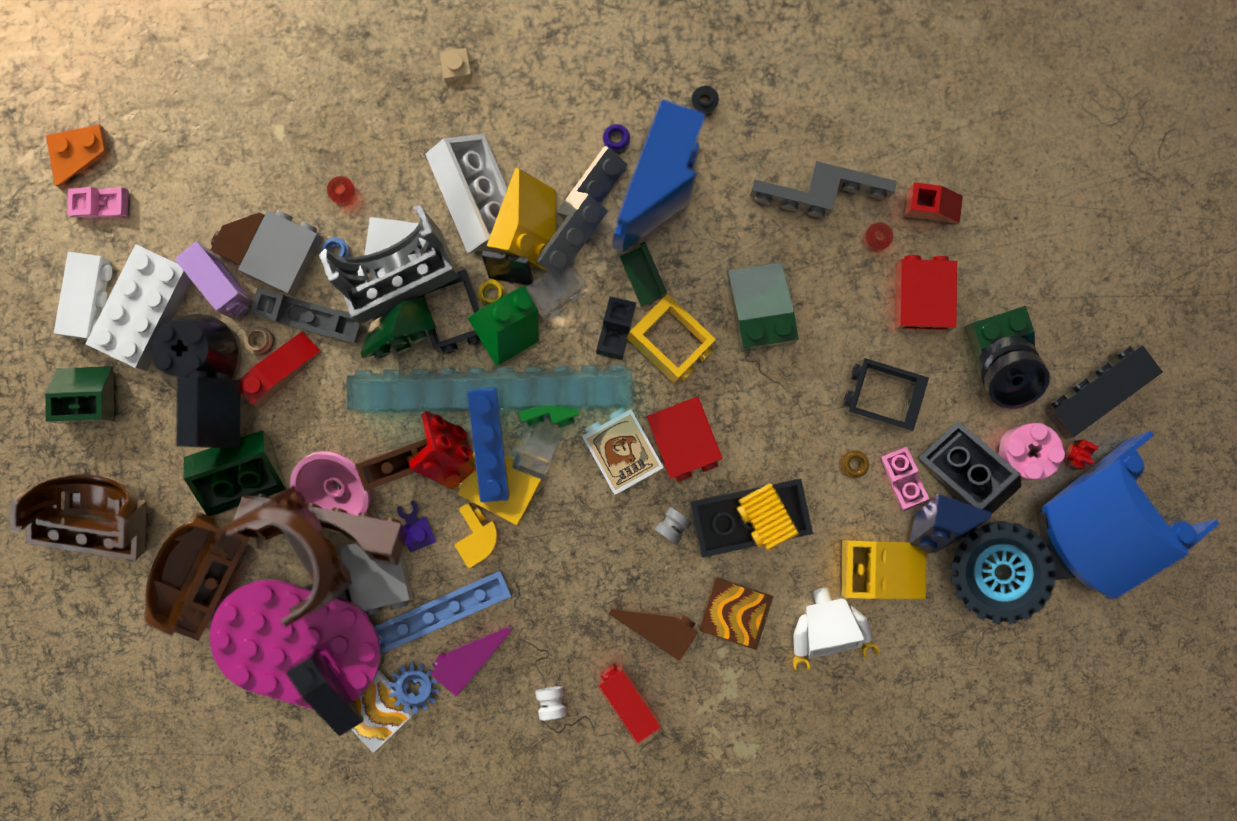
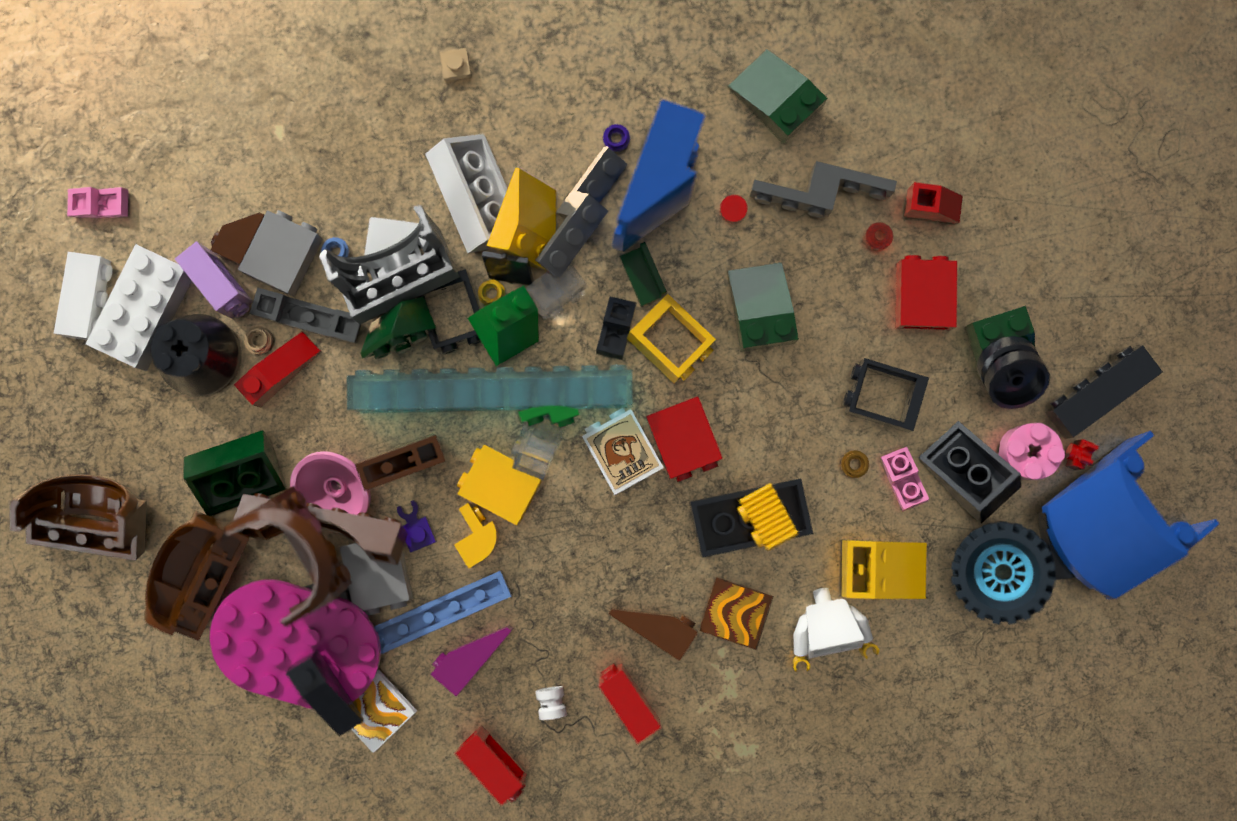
(75, 151): orange wing -> none
(80, 395): dark green slope -> none
(208, 411): black brick -> none
(344, 197): clear red plate -> none
(424, 691): medium blue gear -> none
(447, 455): red bracket -> none
(488, 444): blue plate -> none
(492, 766): none -> red window
(675, 519): light grey wheel -> none
(701, 106): black plate -> none
(733, 209): none -> red tile
(778, 95): none -> slope
(944, 523): dark blue slope -> none

